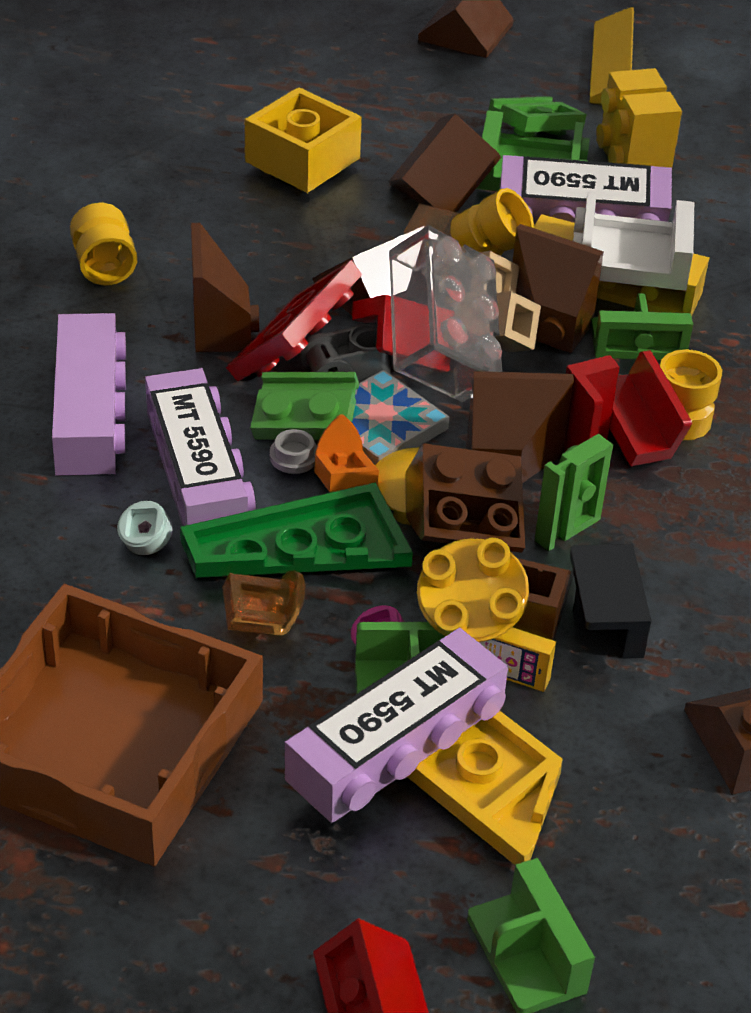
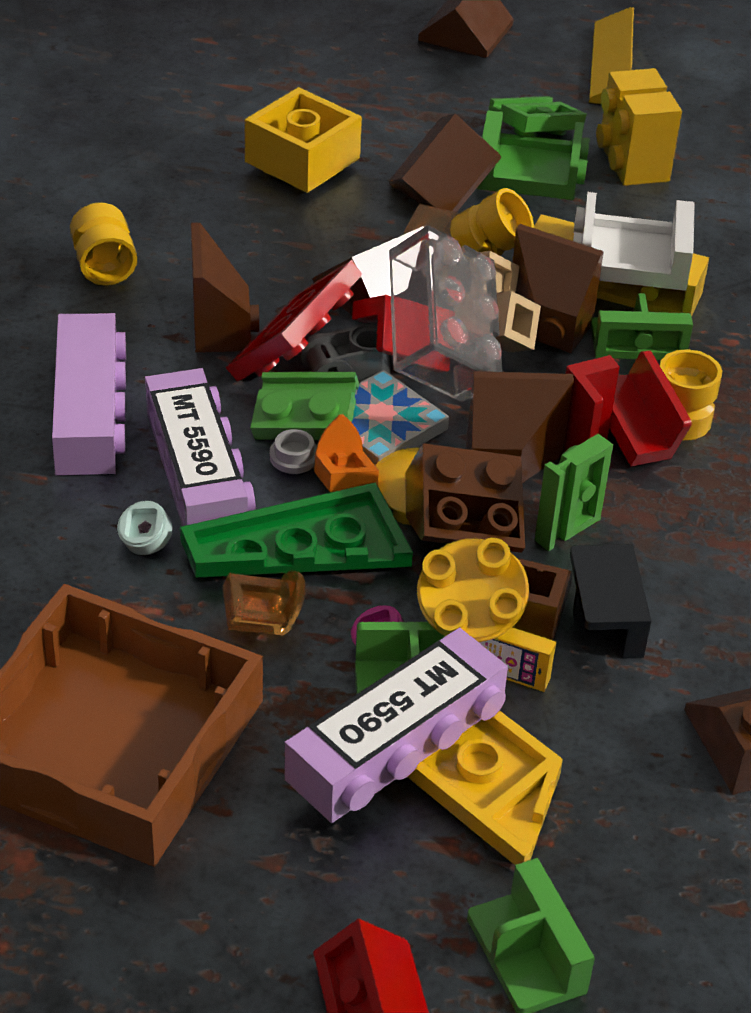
(562, 185): brick -> none

